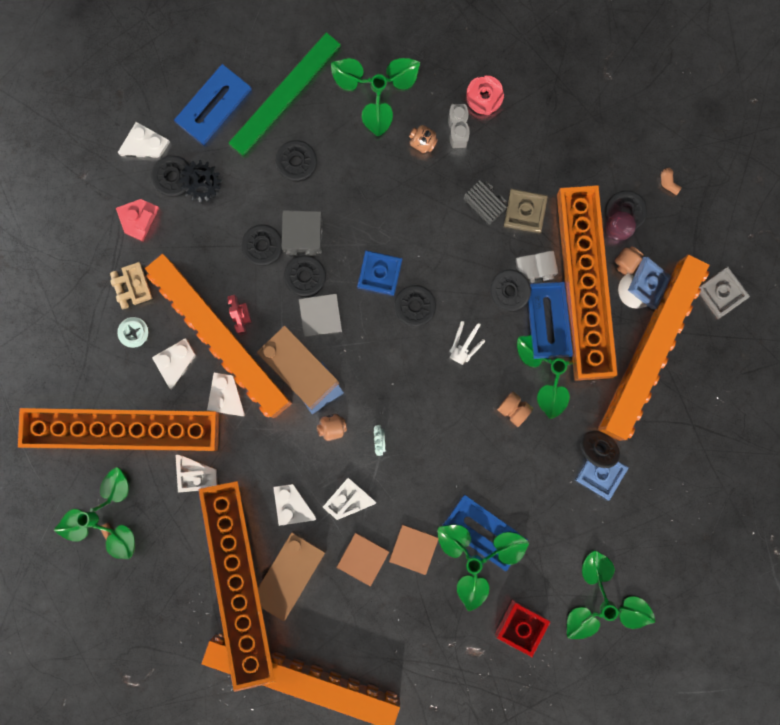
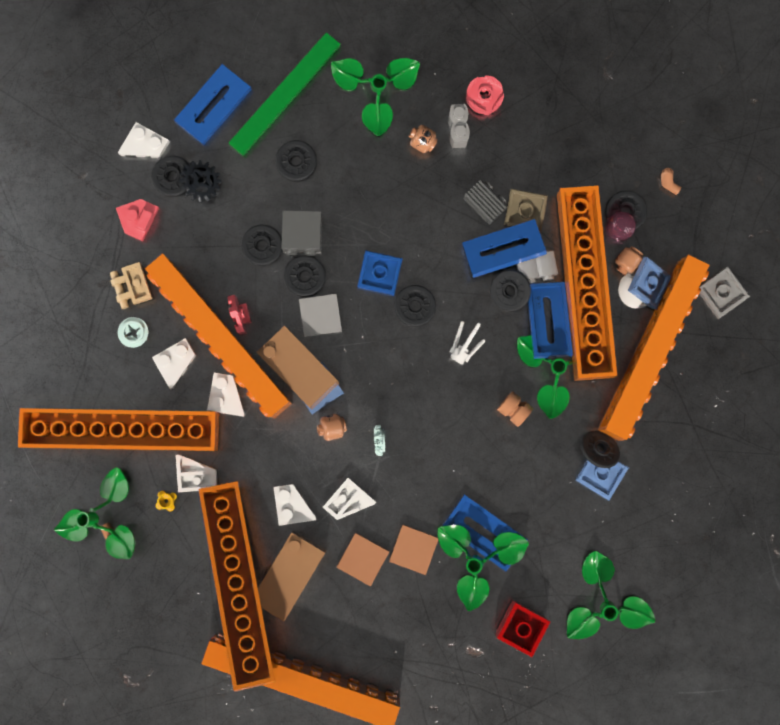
(161, 501): none -> yellow plate
(485, 264): none -> blue piece

